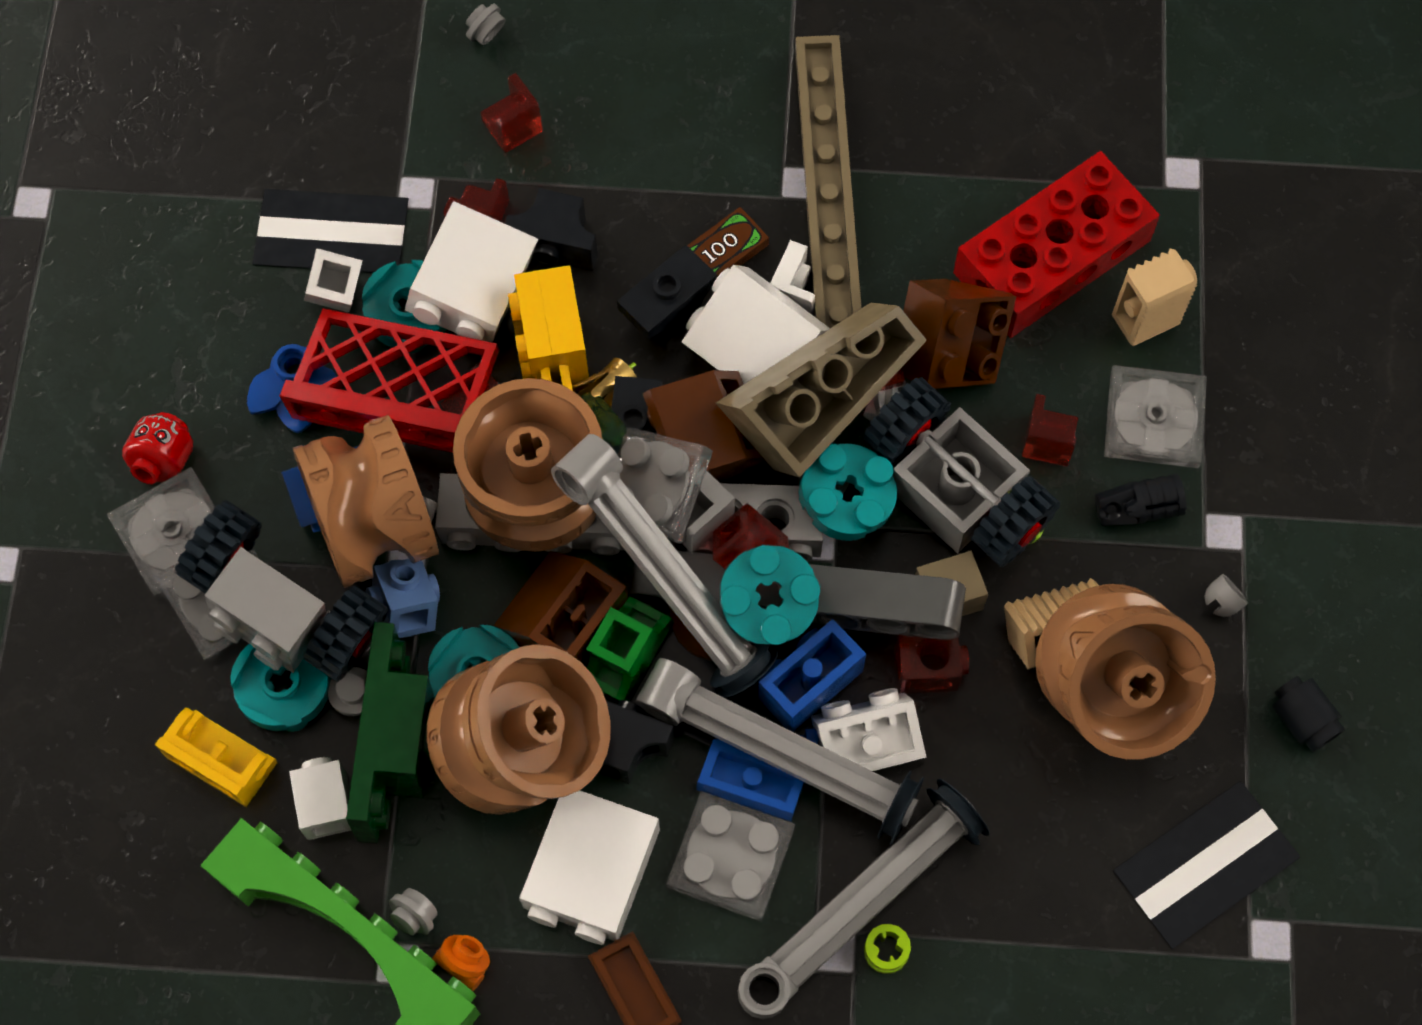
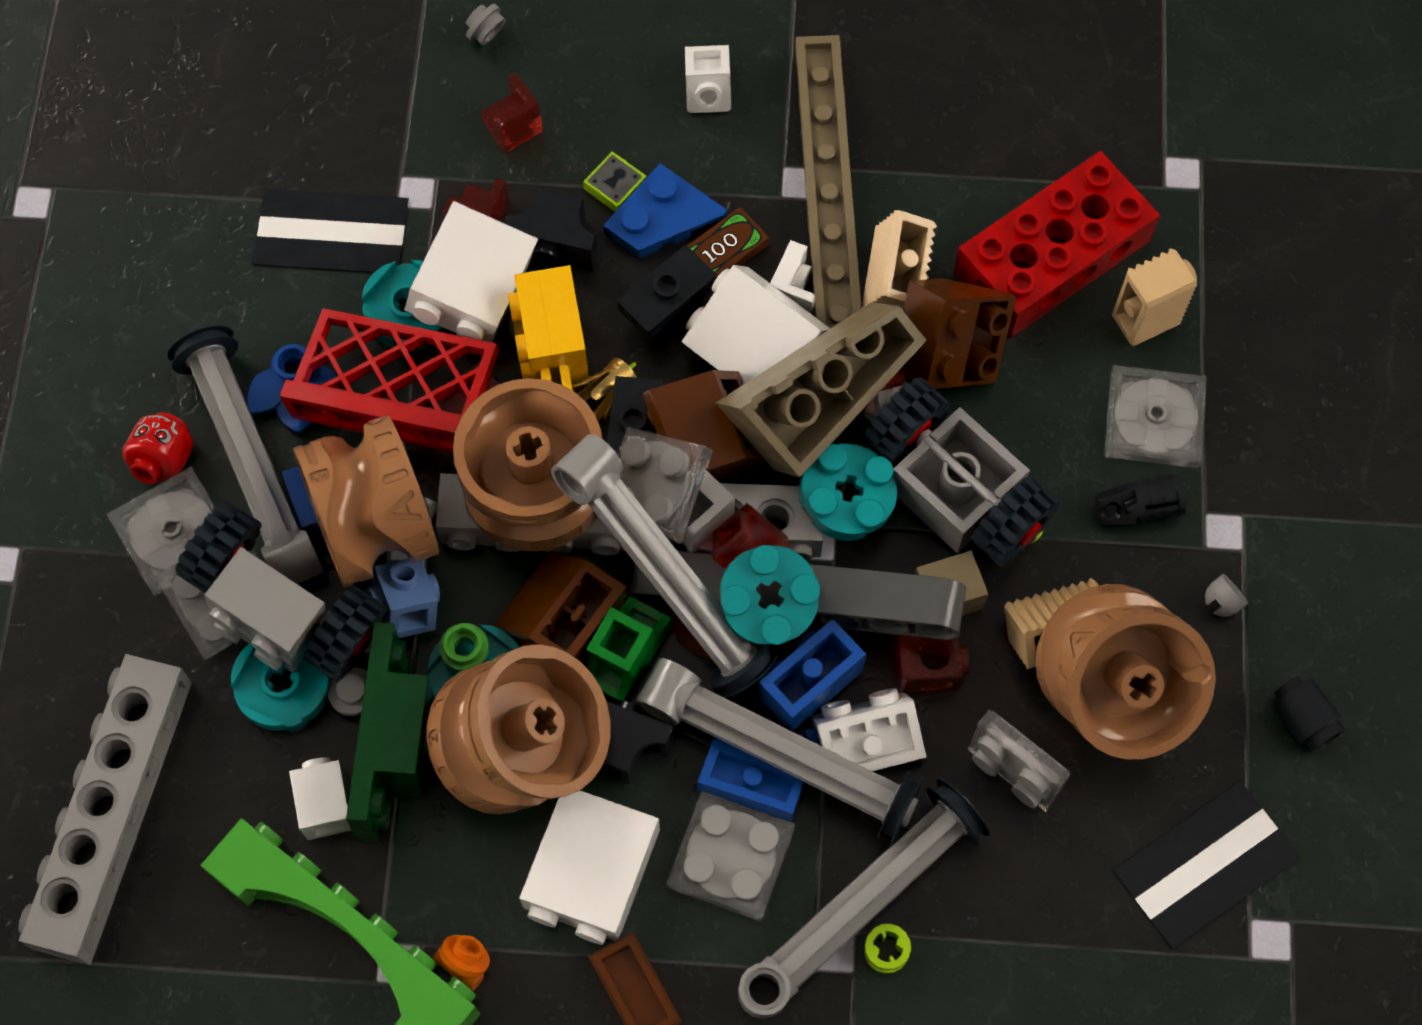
(114, 833): none -> light grey brick
(206, 356): none -> light grey piece
(216, 755): yellow hinge -> none
(333, 280): white brick -> none
(412, 912): light grey plate -> none
(459, 634): none -> bright green plate
(611, 426): clear green piece -> none
(613, 181): none -> tile
(661, 213): none -> blue wing
(708, 79): none -> white bracket
(898, 256): none -> tan brick
(1007, 752): none -> piece
(1049, 434): clear red panel -> none

